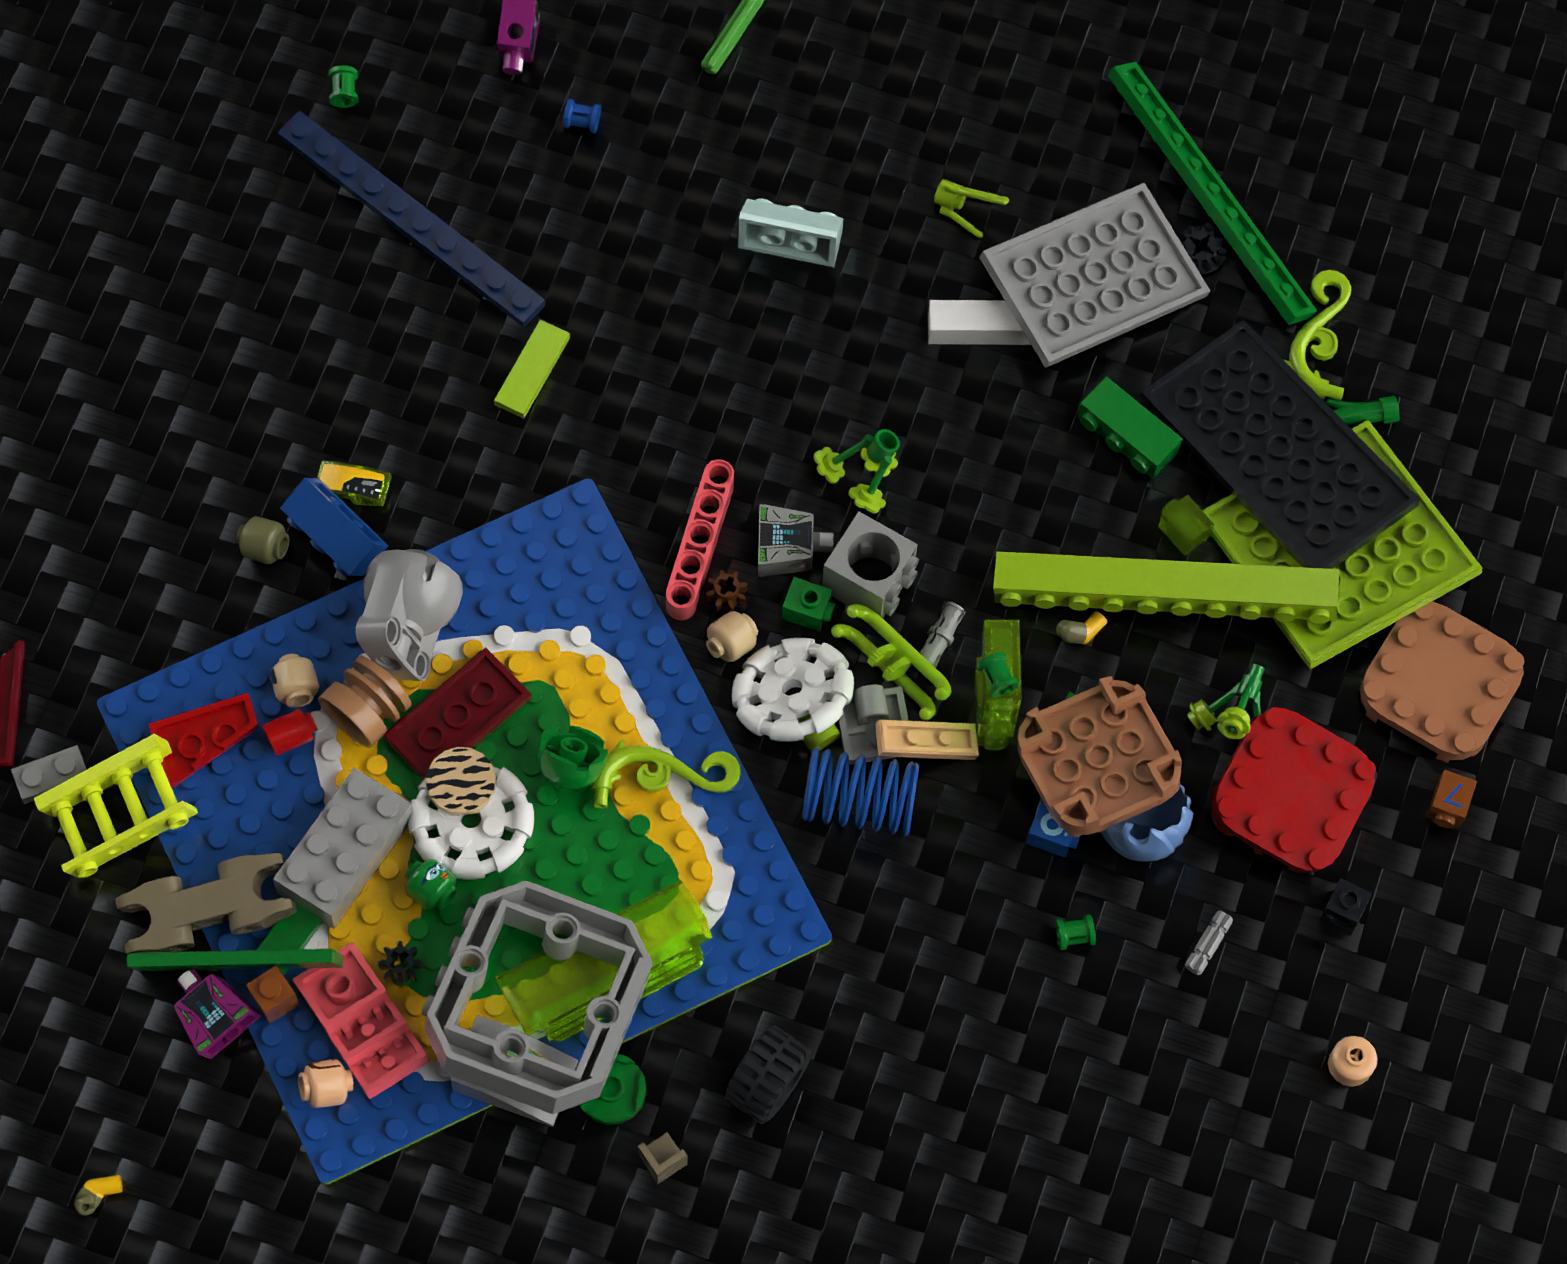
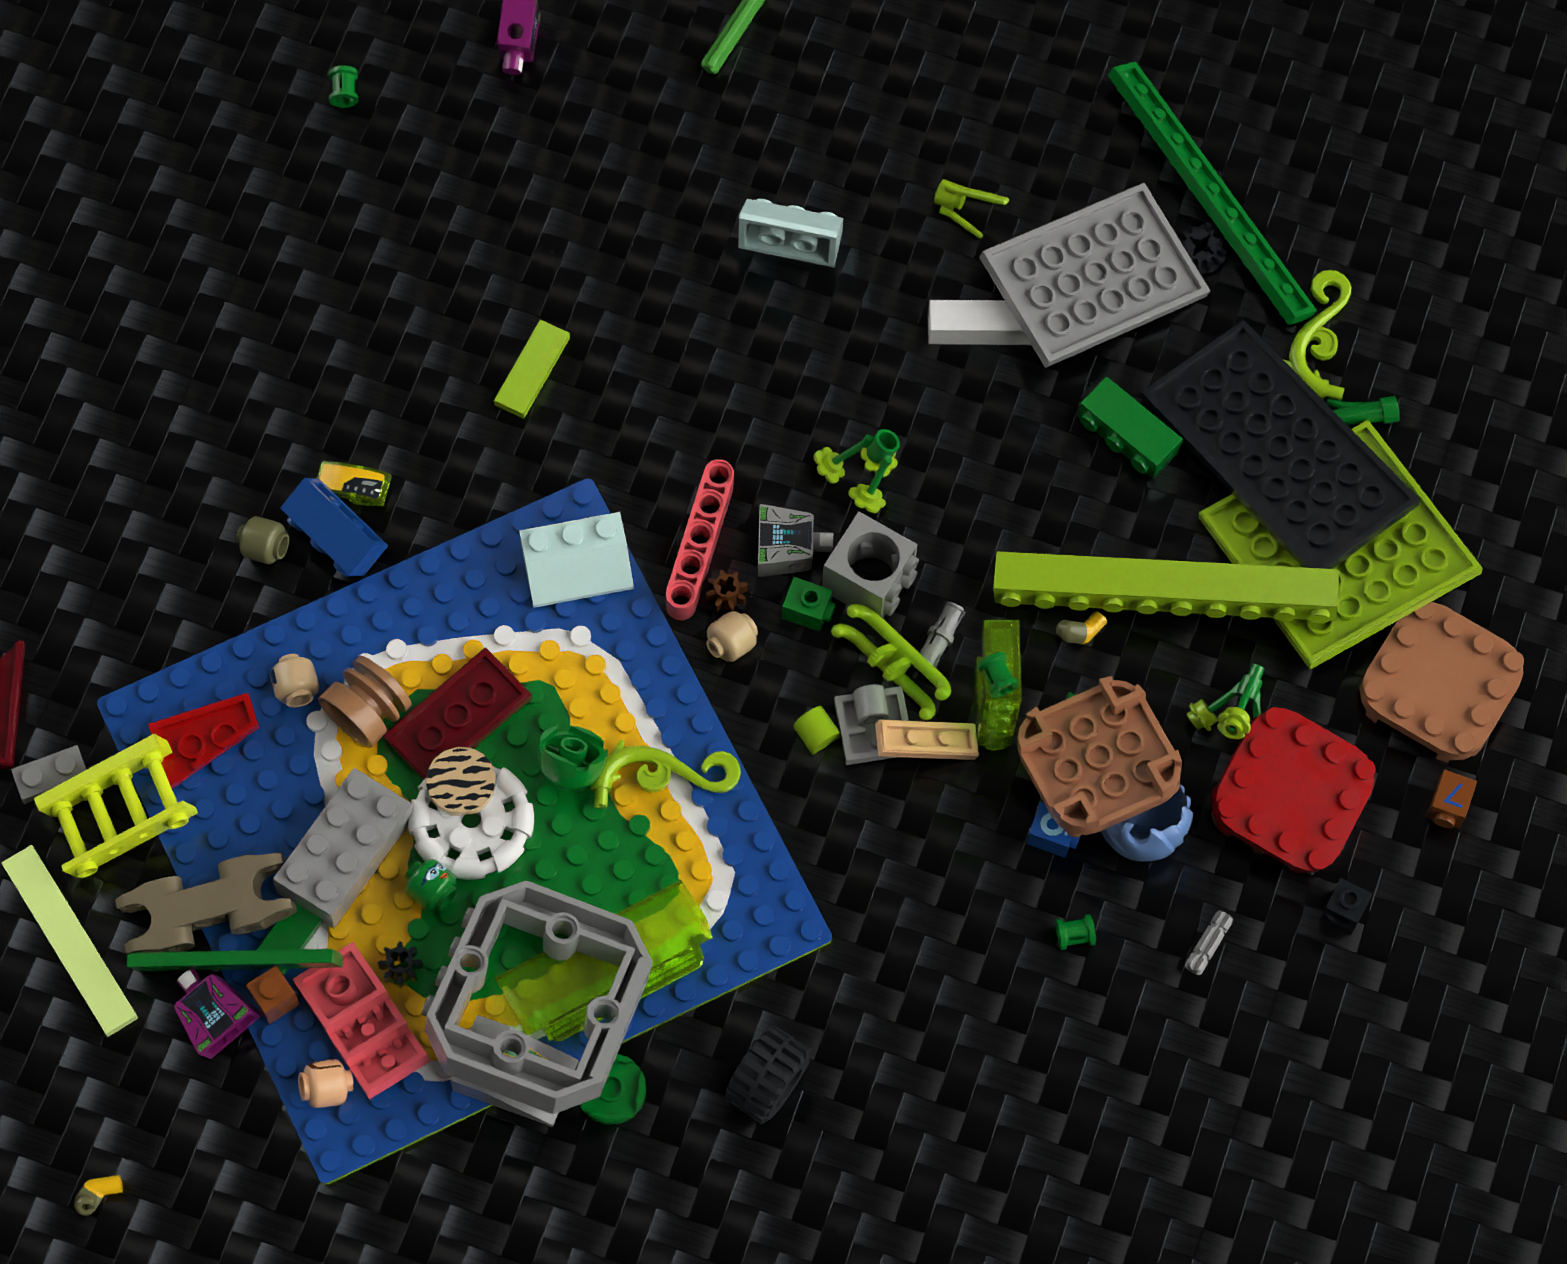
(69, 940): none -> yellowish green tile
(289, 731): red brick -> none
(406, 606): light grey piece -> none
(411, 219): dark blue plate -> none
(571, 116): blue bush -> none
(576, 559): none -> light aqua slope
(662, 1157): dark tan panel -> none
(786, 674): white plate -> none
(814, 785): blue piece -> none
(1185, 524): clear neon green brick -> none
(1342, 1064): light nougat head -> none

